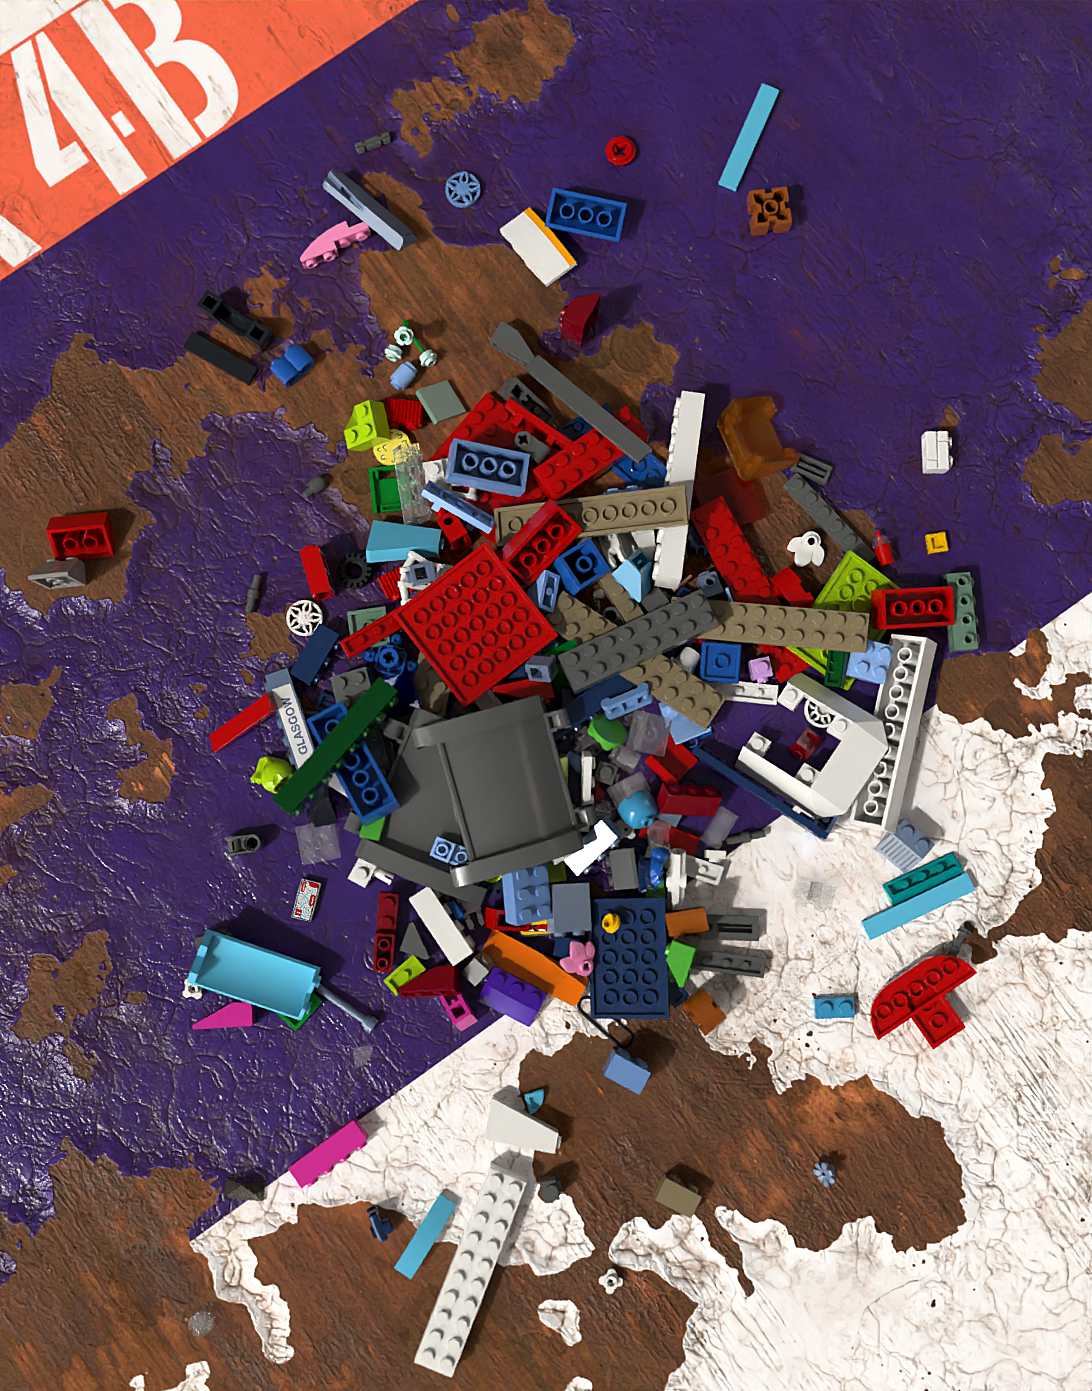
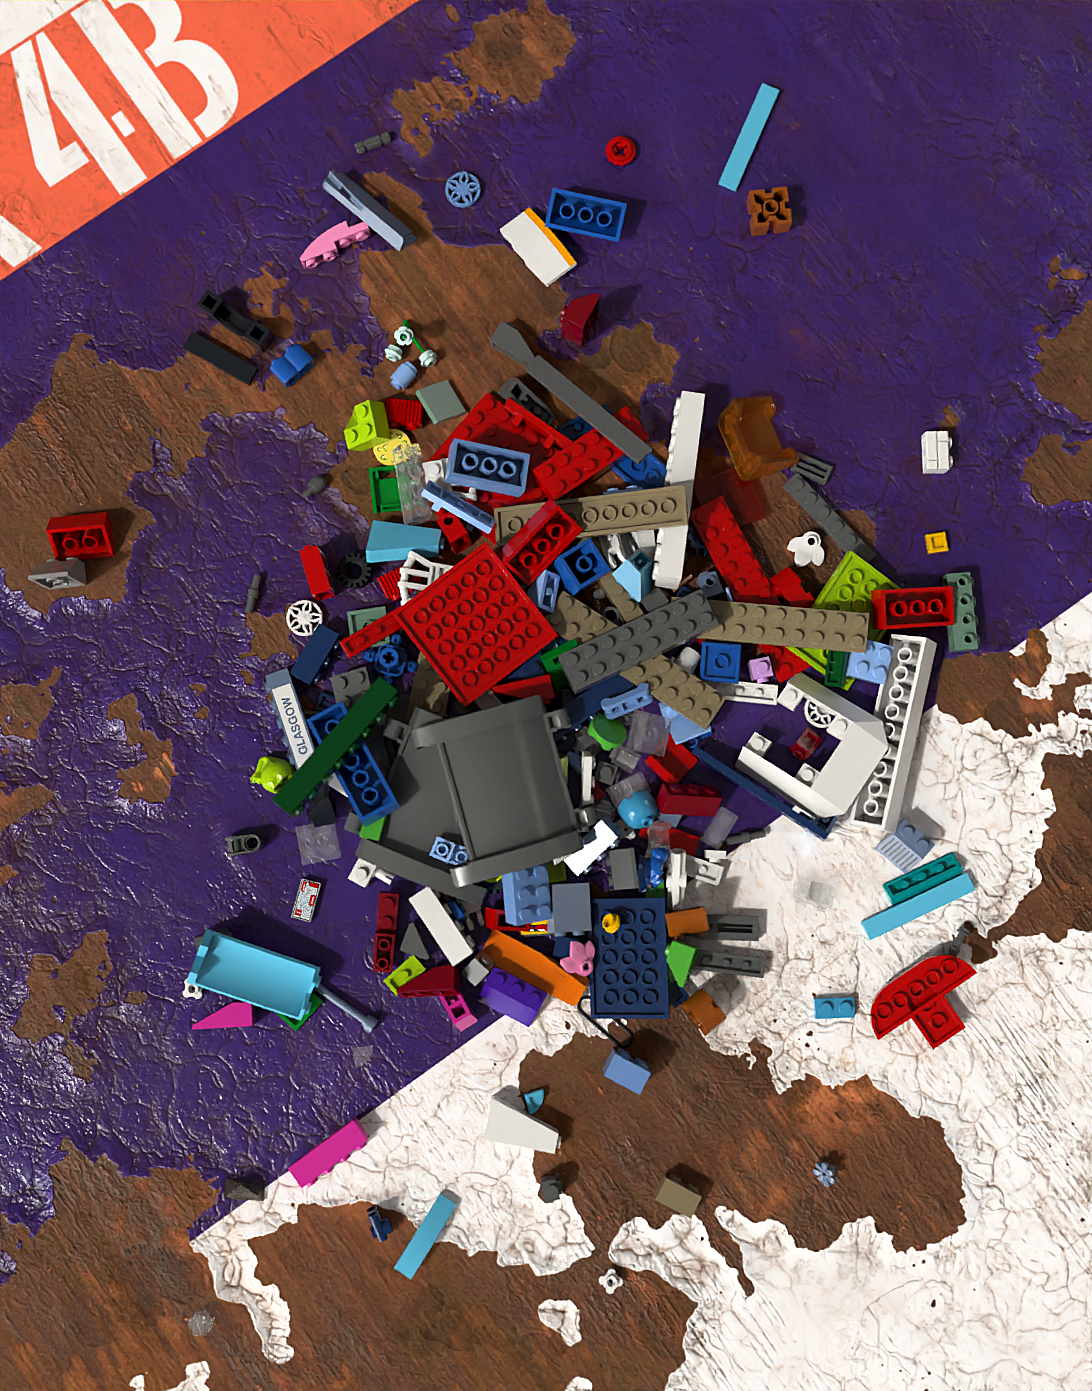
(242, 723): red slope -> none
(408, 695): clear blue plate -> none
(425, 569): sand blue brick -> none
(470, 1270): white brick -> none
(537, 449): dark grey piece -> none
(541, 668): sand blue brick -> none
(883, 549): red piece -> none

